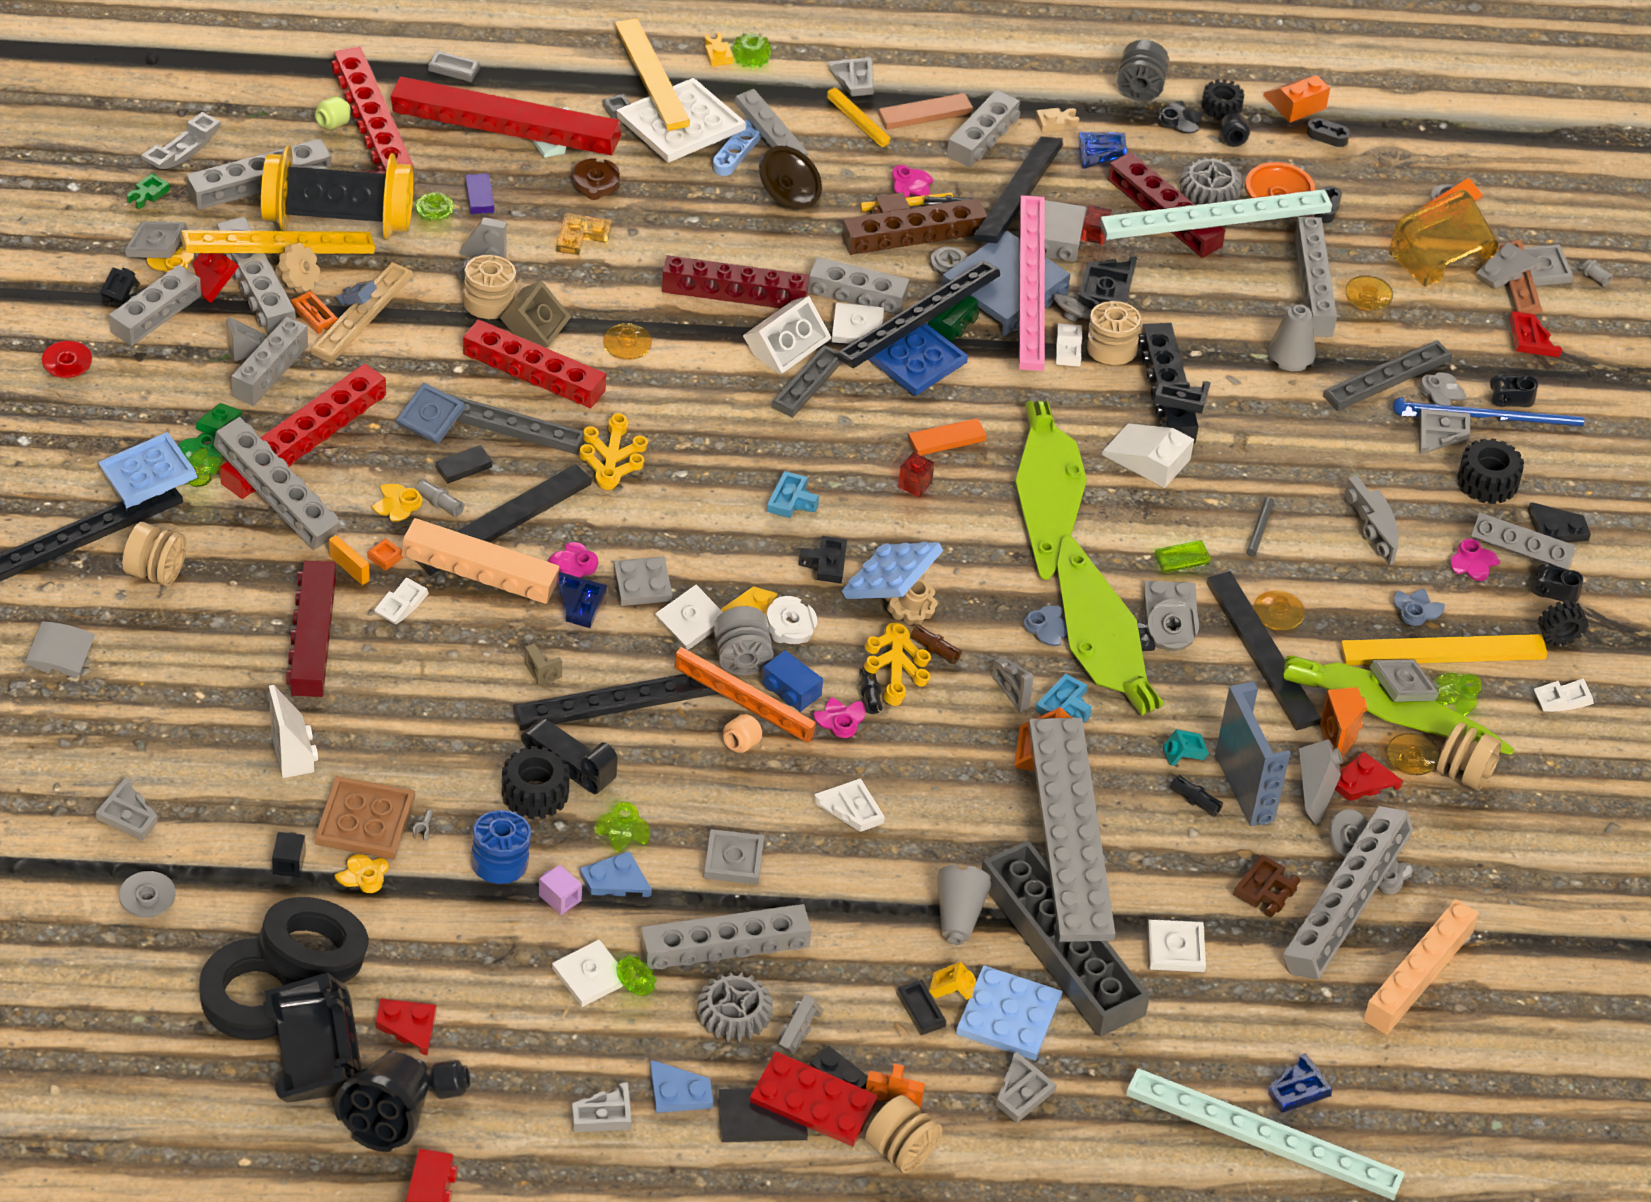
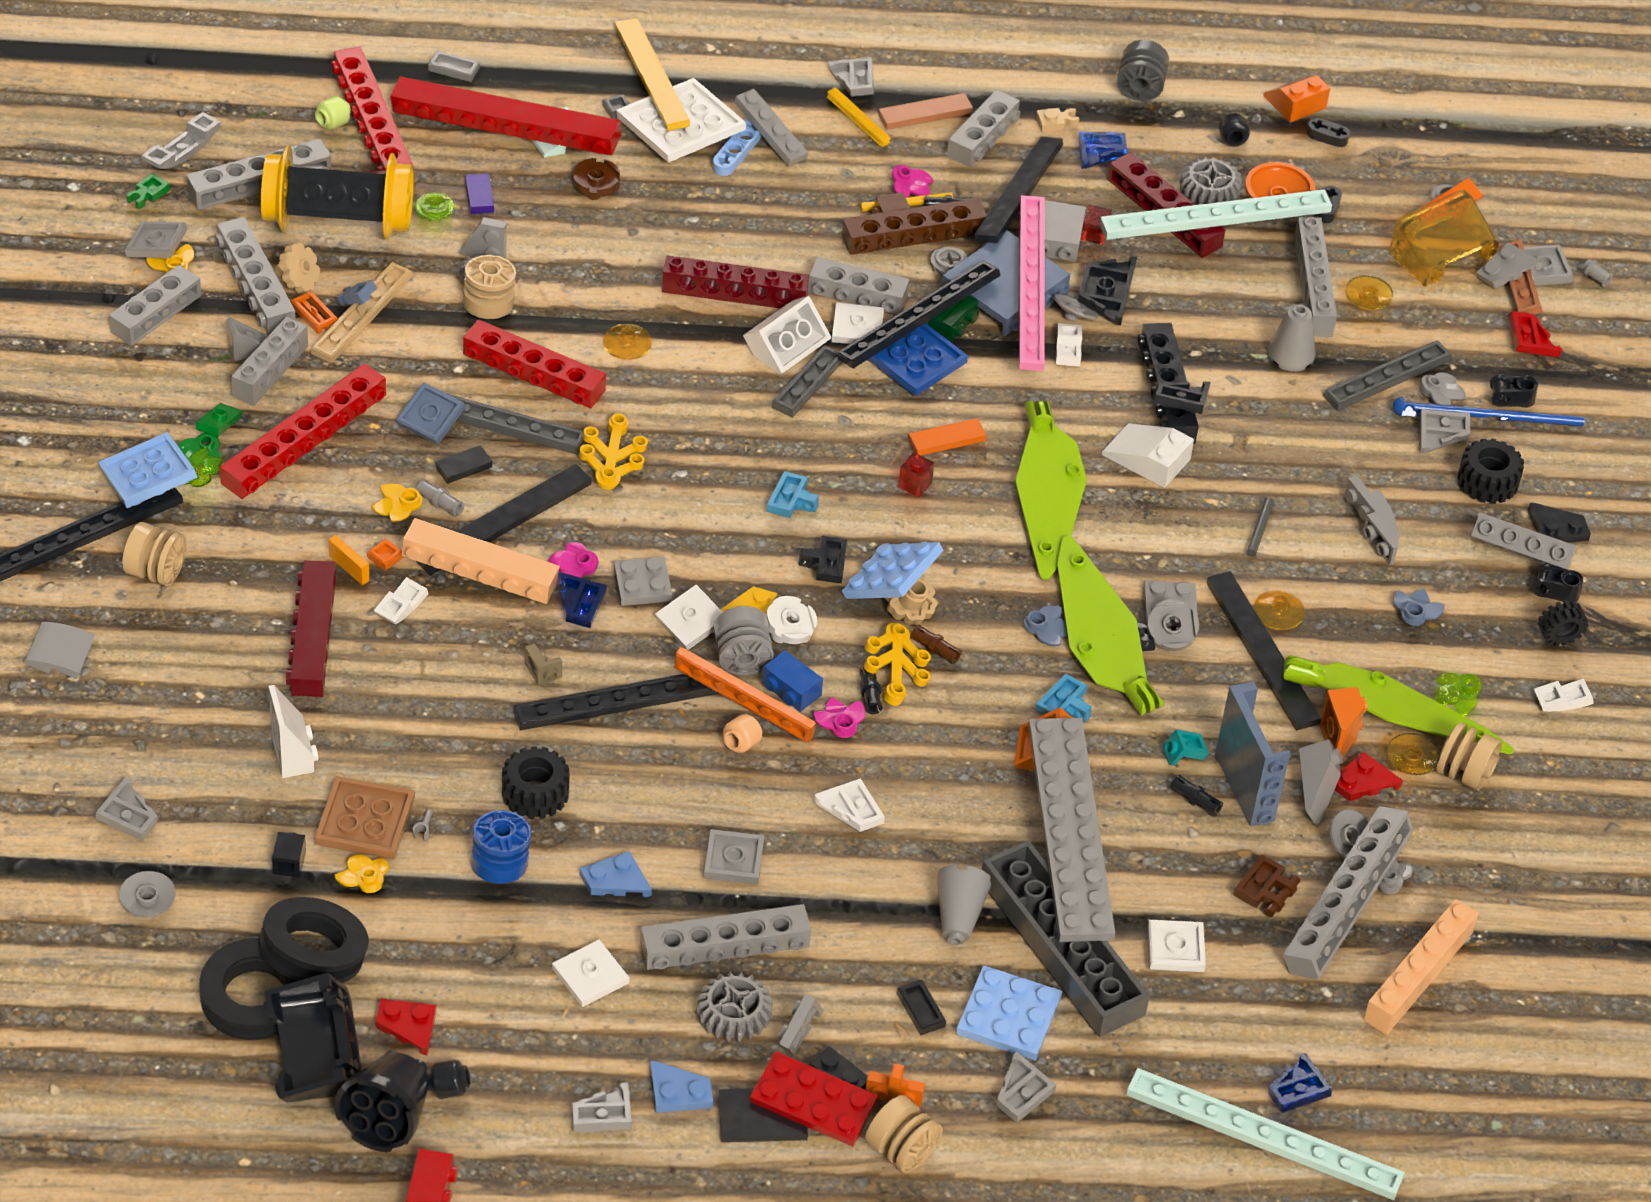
(67, 359): red dish -> none
(119, 284): black bracket -> none
(214, 273): red wing -> none
(275, 241): yellow tile -> none
(278, 495): light grey brick -> none
(536, 315): dark tan slope -> none
(560, 889): lavender brick -> none
(580, 228): clear yellow plate -> none
(587, 767): black beam -> none
(623, 829): clear neon green plate -> none
(627, 972): clear neon green gear -> none
(718, 52): yellow plate -> none
(752, 50): clear neon green gear -> none
(790, 177): dark brown dish -> none
(951, 979): yellow bracket -> none
(1014, 682): light grey wing -> none
(1113, 333): tan wheel -> none
(1177, 117): black plate -> none
(1182, 556): clear neon green tile -> none
(1221, 90): black tyre -> none
(1404, 680): light grey tile -> none
(1445, 649): yellow tile -> none
(1473, 560): dark pink plate -> none

